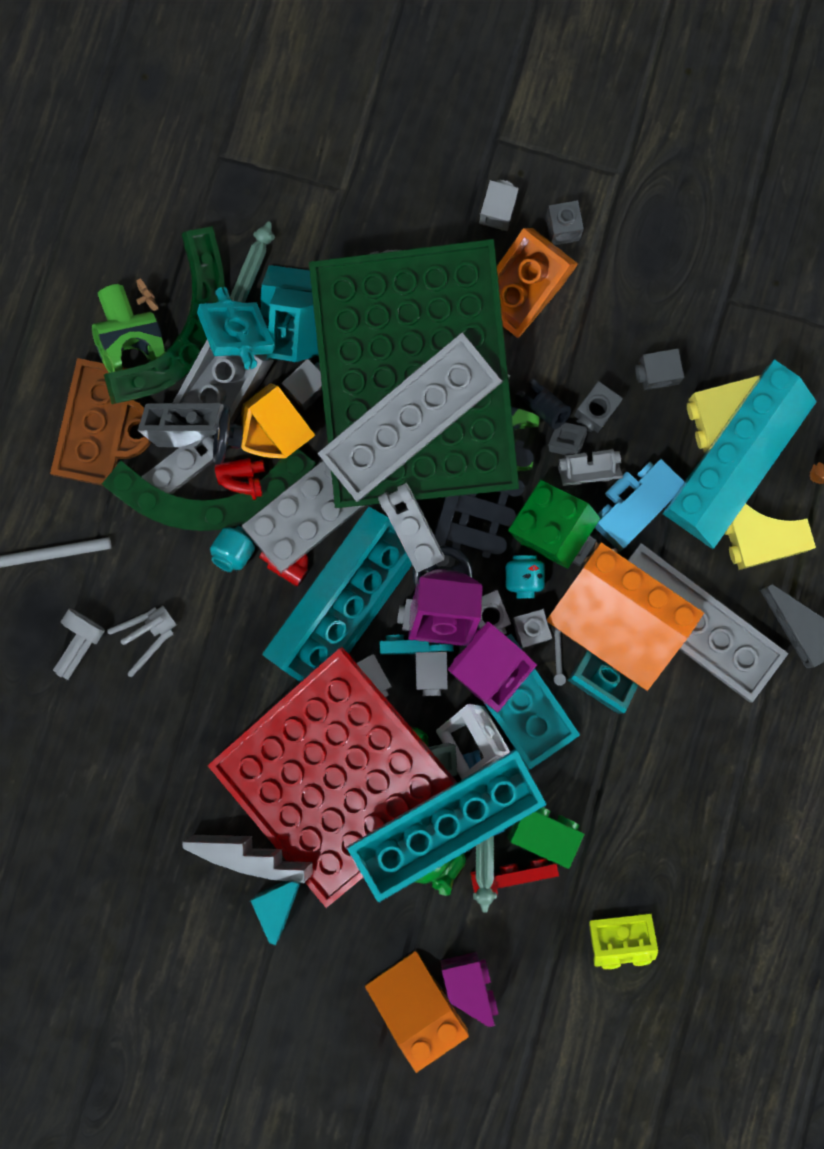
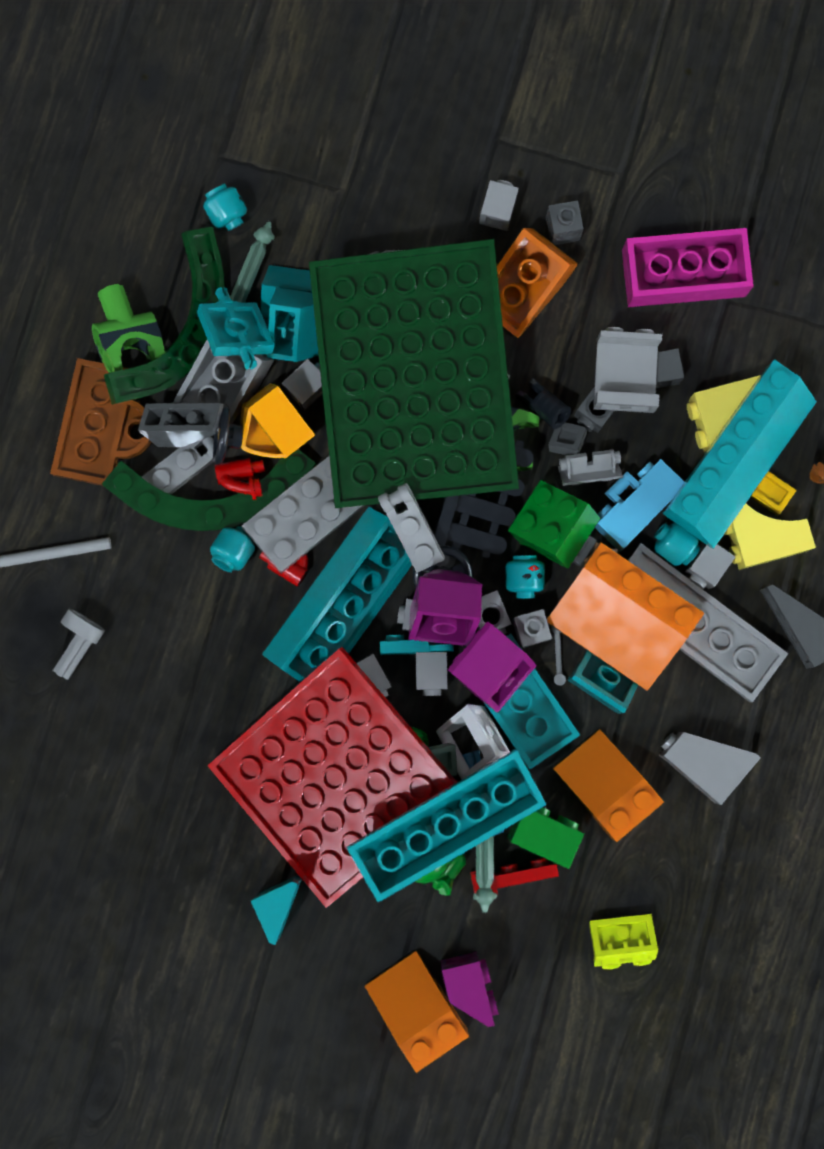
(148, 296): medium nougat plant -> none
(157, 622): light grey plant -> none
(225, 207): none -> teal head
(239, 855): light grey slope -> none
(410, 417): light grey plate -> none
(608, 785): none -> orange slope
(626, 370): none -> light grey panel
(676, 544): none -> teal head
(687, 267): none -> dark pink brick
(708, 764): none -> light grey slope
(709, 566): none -> light grey brick
(773, 493): none -> yellow tile

